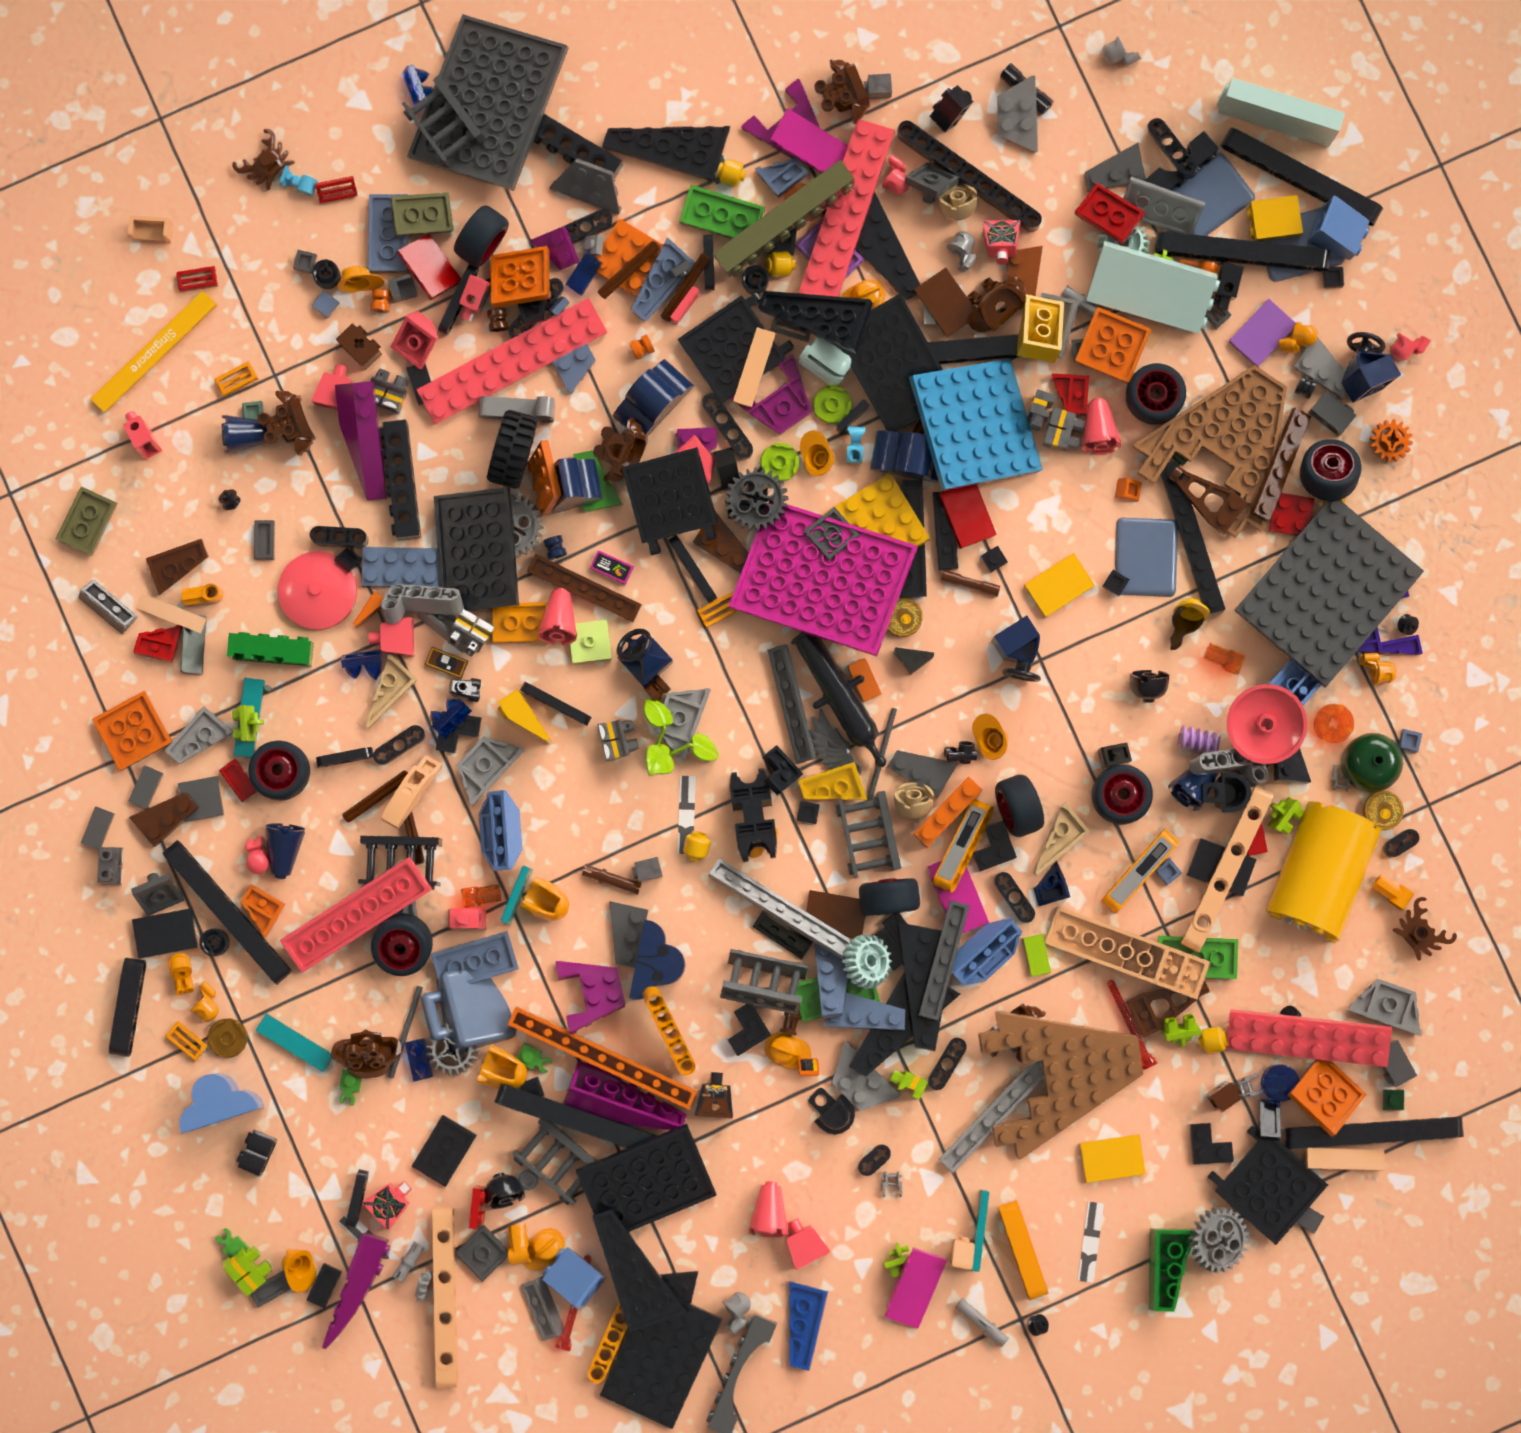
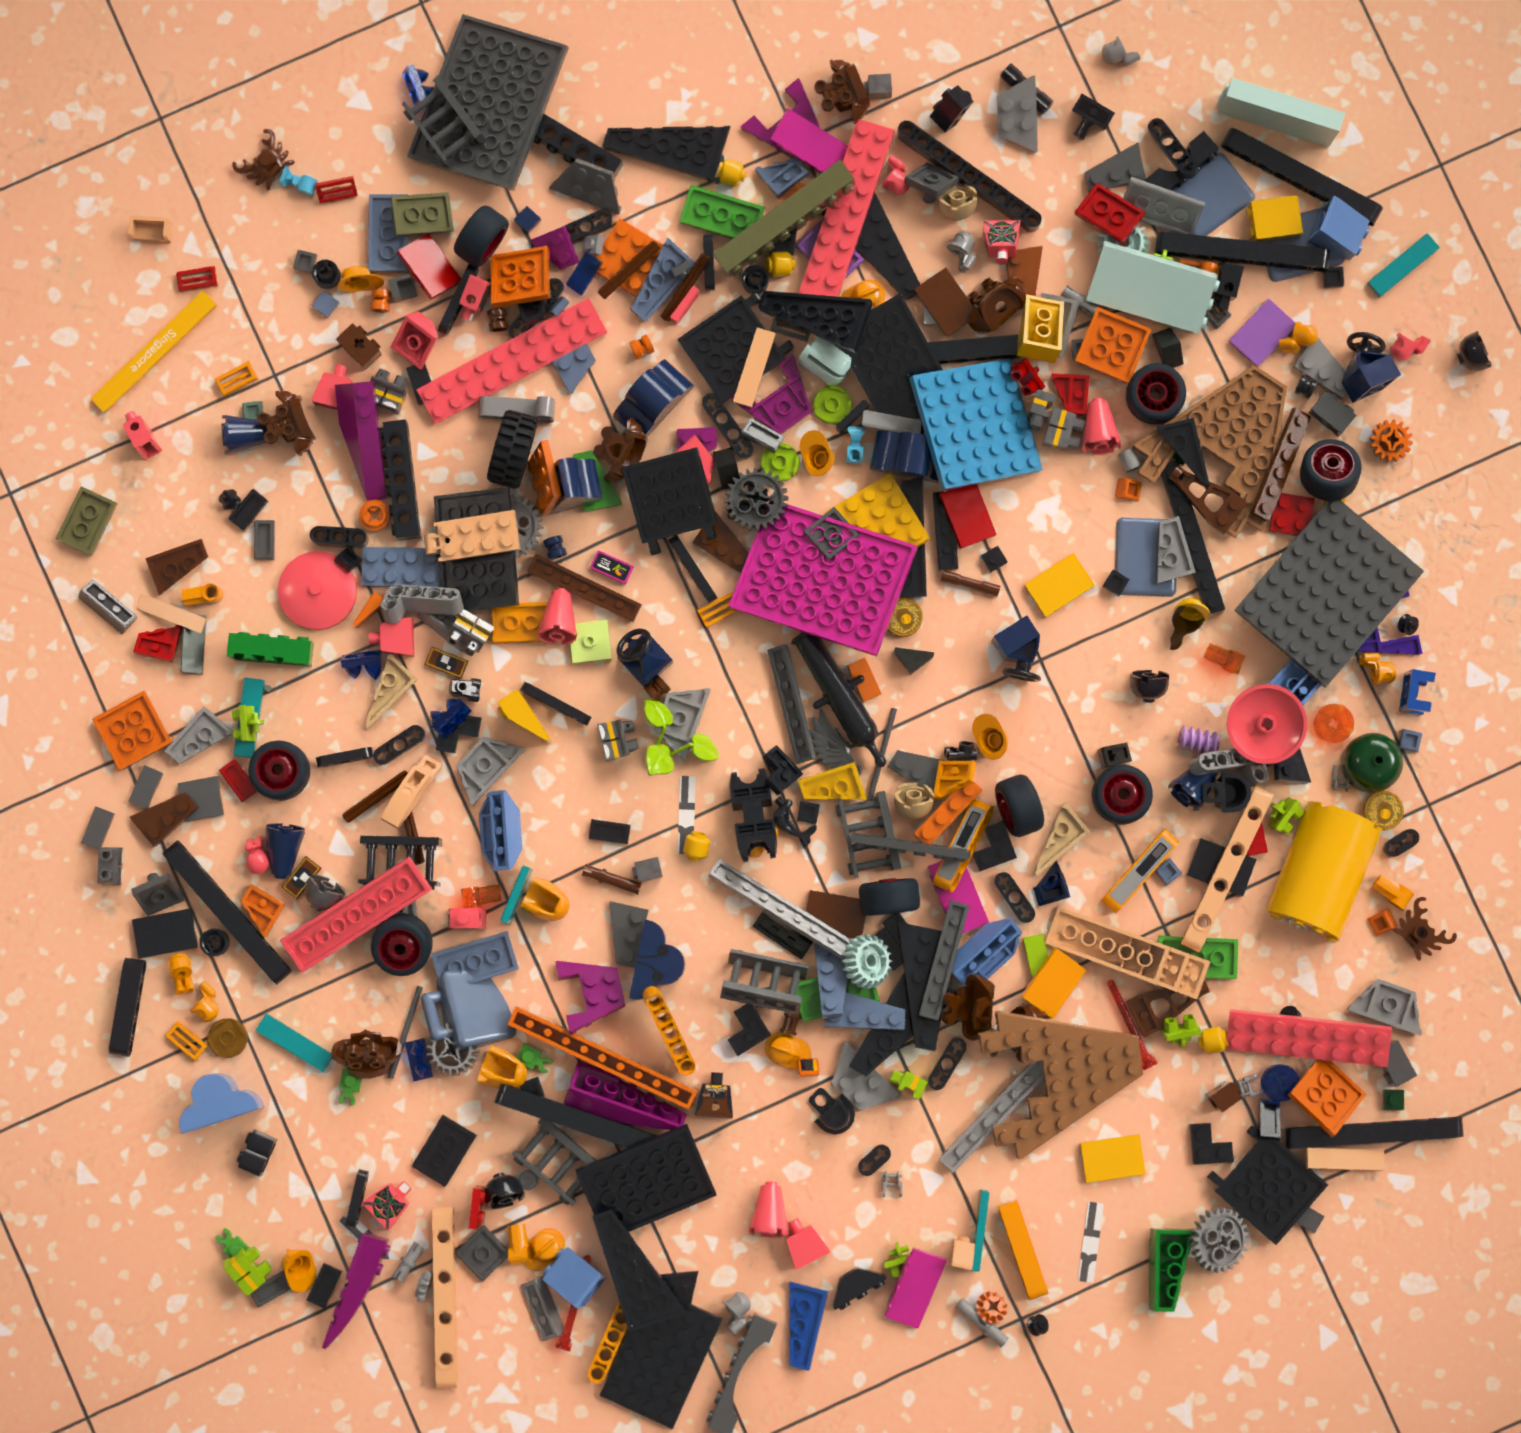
(248, 509): none -> black tile
(298, 879): none -> tile
(322, 893): none -> flat silver cylinder
(365, 517): none -> orange gear
(474, 536): none -> light nougat hinge
(527, 219): none -> dark blue tile
(609, 831): none -> black tile
(762, 435): none -> tile
(782, 821): none -> black animal
(855, 1285): none -> black slope
(890, 422): none -> light grey slope
(919, 848): none -> dark grey plate
(953, 776): none -> light orange wing
(971, 1006): none -> reddish brown piece
(983, 1305): none -> orange gear
(1027, 377): none -> red hips
(1053, 983): none -> light orange tile
(1092, 114): none -> black brick
(1129, 460): none -> light grey beam
(1168, 347): none -> pearl dark grey slope
(1173, 552): none -> light grey wing
(1184, 440): none -> black wing
(1382, 922): none -> orange slope
(1403, 265): none -> teal tile
(1410, 691): none -> blue panel
(1474, 353): none -> black cylinder

